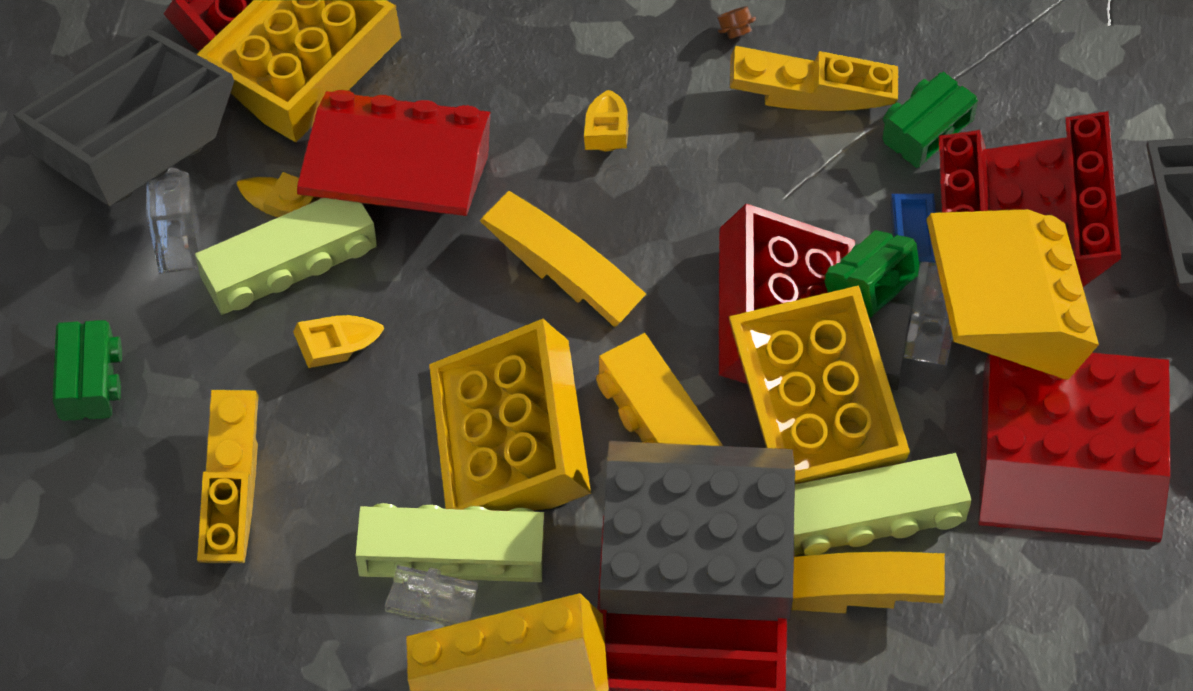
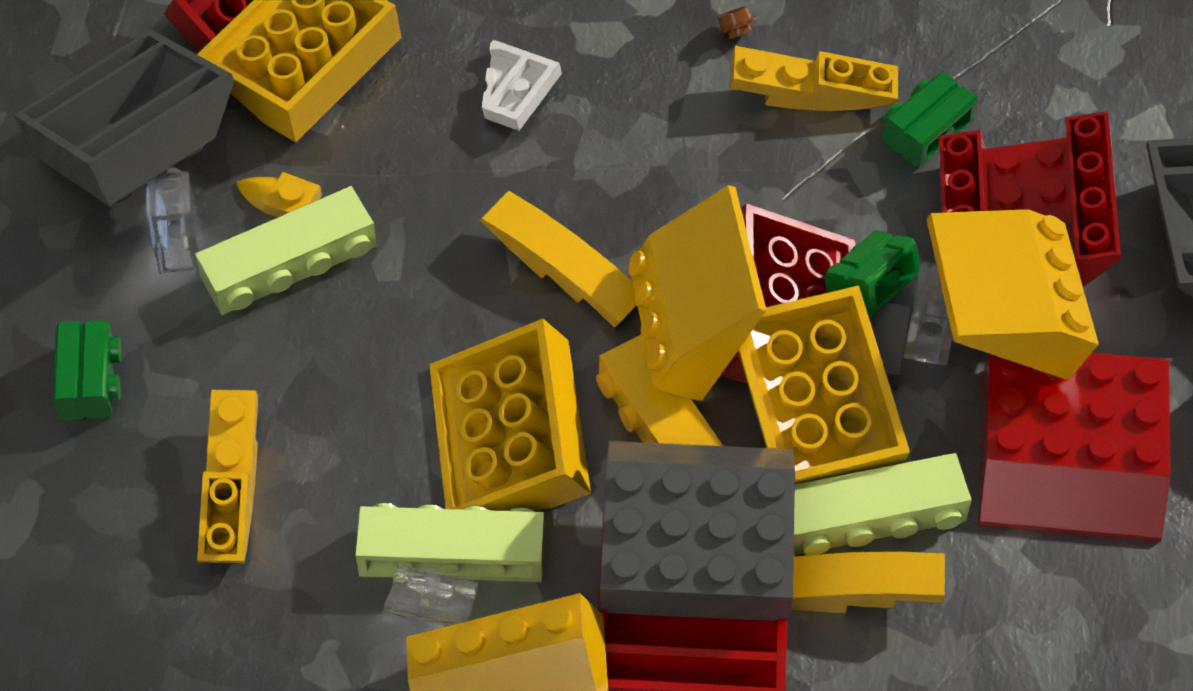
(334, 338): yellow plate -> none
(395, 152): red slope -> none
(516, 84): none -> white wing
(606, 123): yellow plate -> none
(696, 294): none -> yellow slope
(909, 220): blue tile -> none

